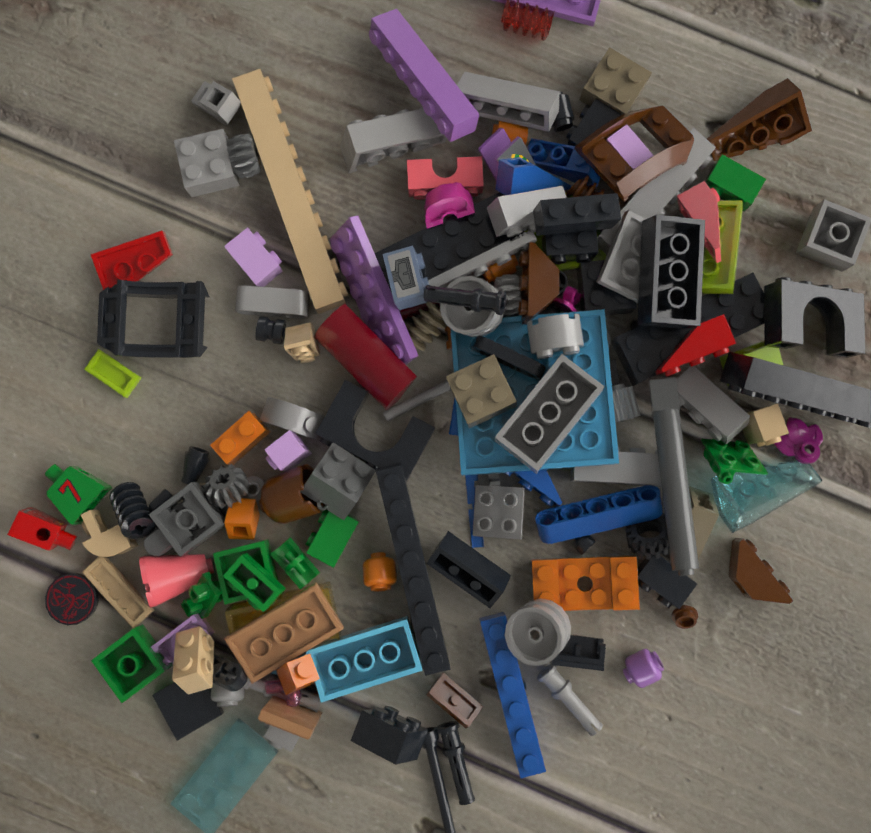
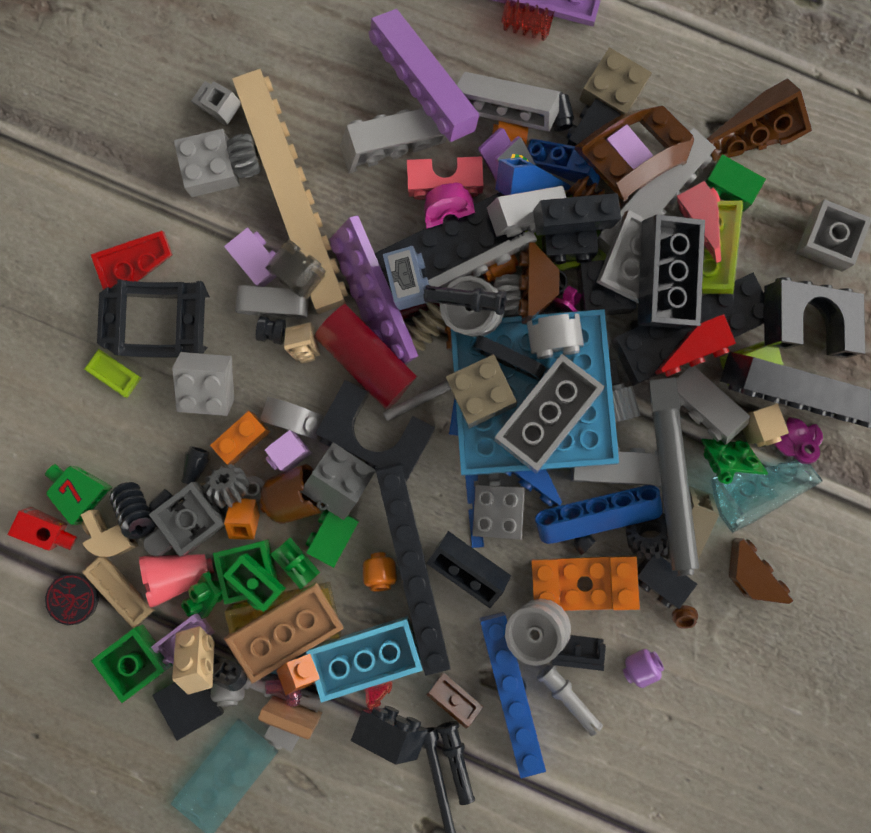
(203, 383): none -> light grey brick
(295, 270): none -> clear smoke brick
(377, 693): none -> clear red tile

